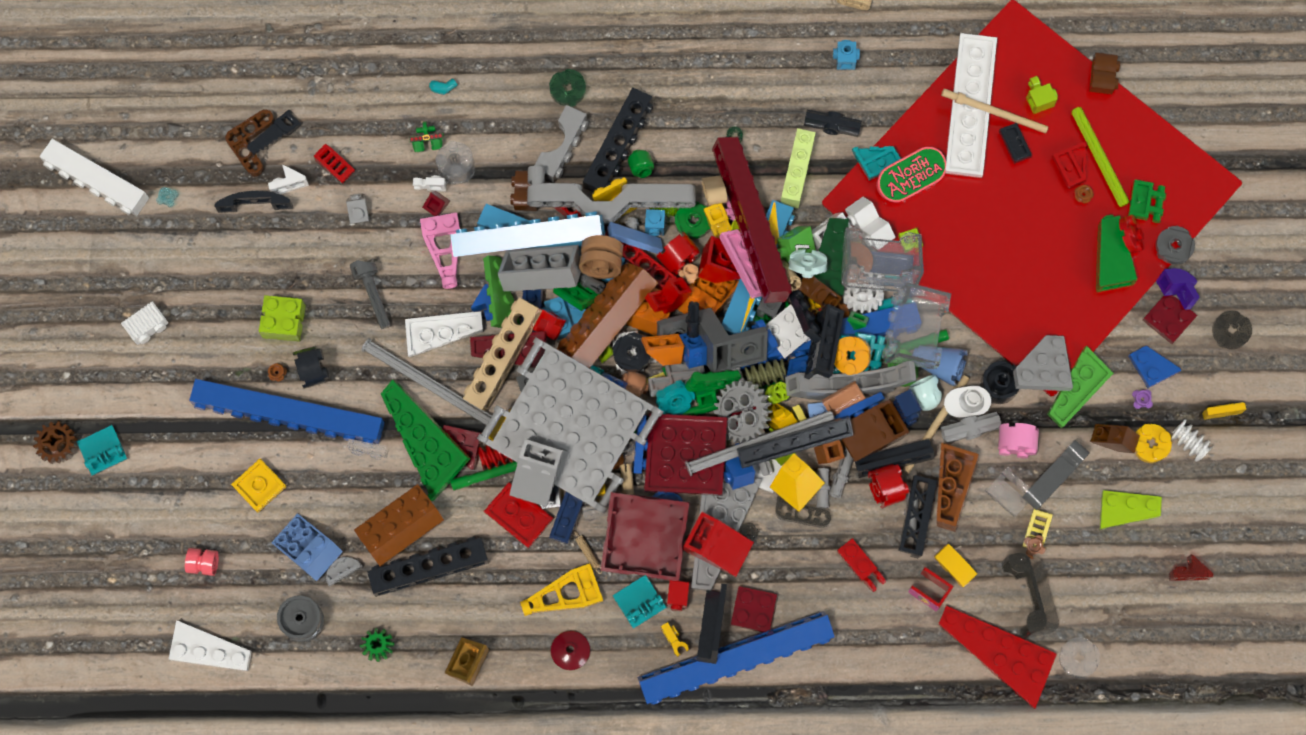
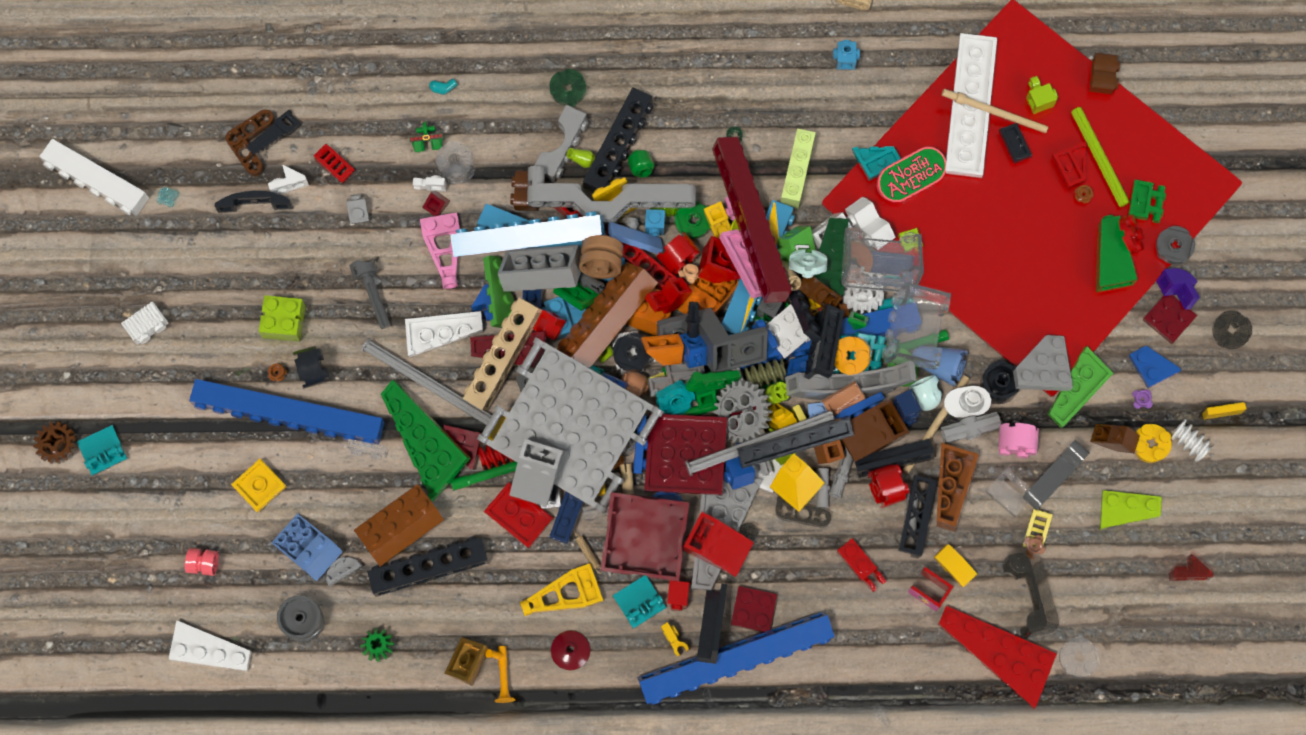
(501, 655): none -> light orange piece
(581, 157): none -> lime cone
(714, 190): tan beam -> none
(832, 123): black piece -> none

